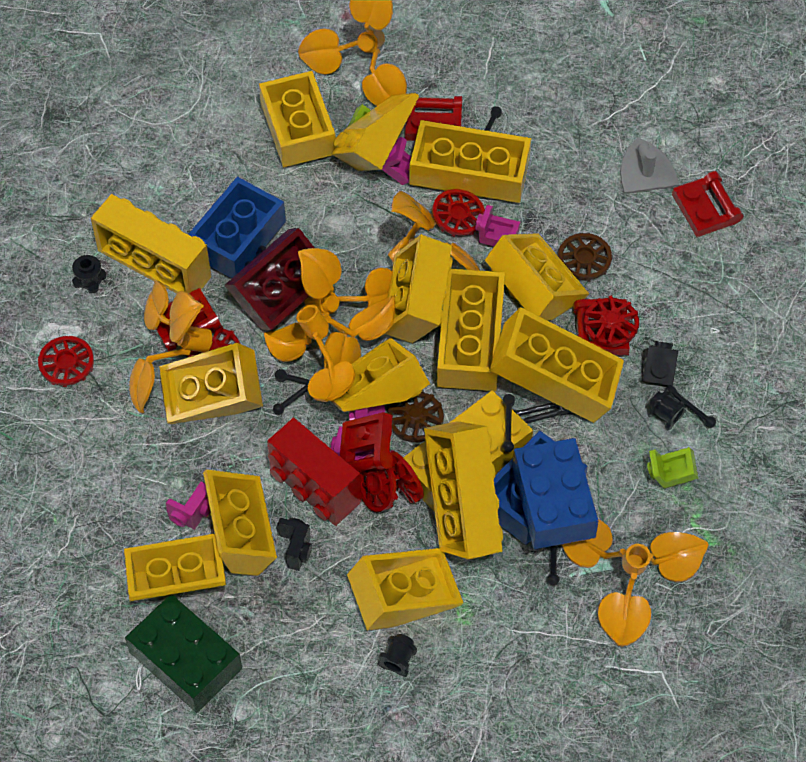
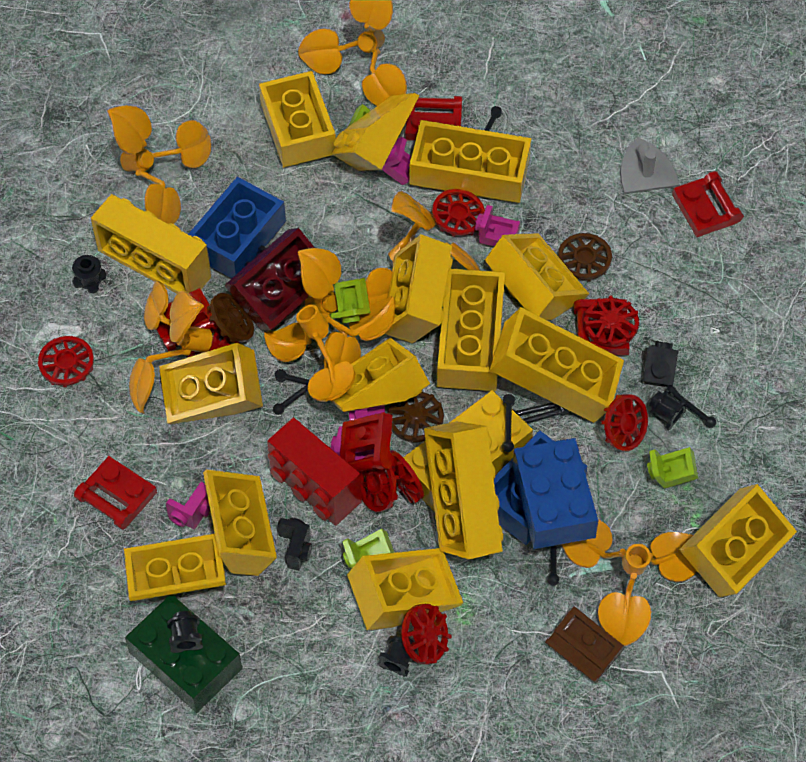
(122, 486): none -> red plate
(131, 129): none -> light orange plant
(184, 632): none -> black brick
(230, 319): none -> reddish brown wheel
(351, 300): none -> lime bracket
(371, 545): none -> lime bracket
(425, 633): none -> red wheel
(585, 644): none -> reddish brown plate
(625, 422): none -> red wheel
(738, 540): none -> yellow brick

